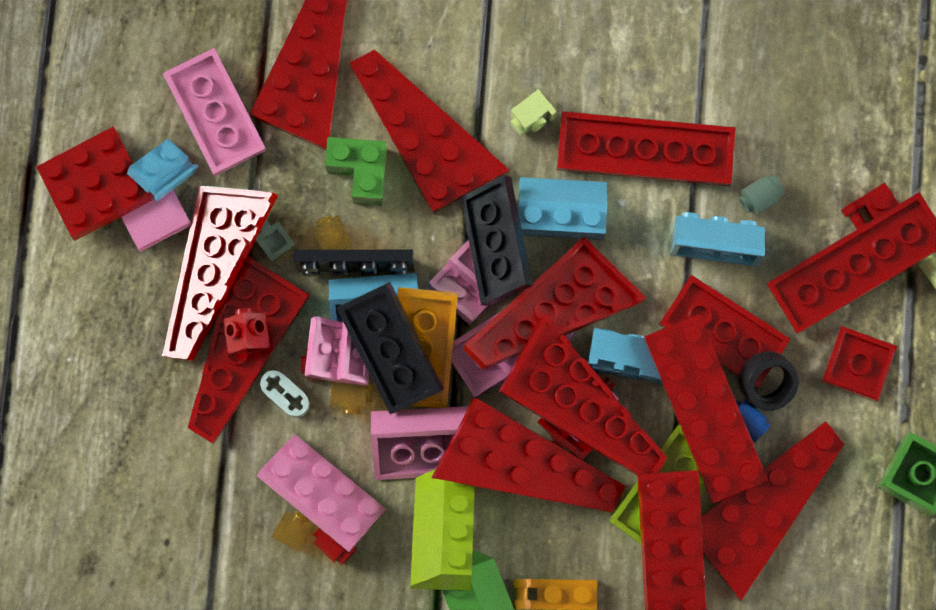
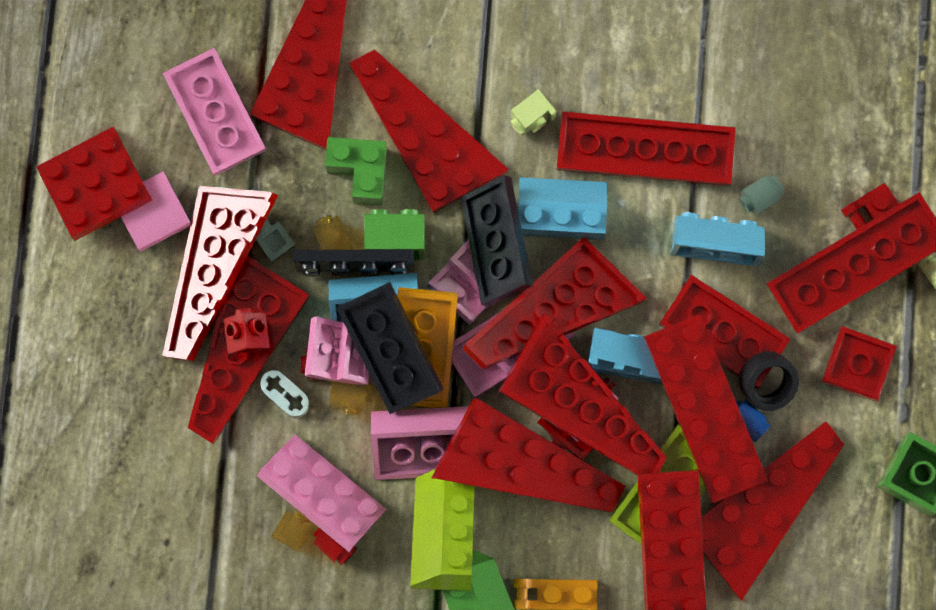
(162, 169): medium azure plate -> none
(395, 231): none -> bright green brick

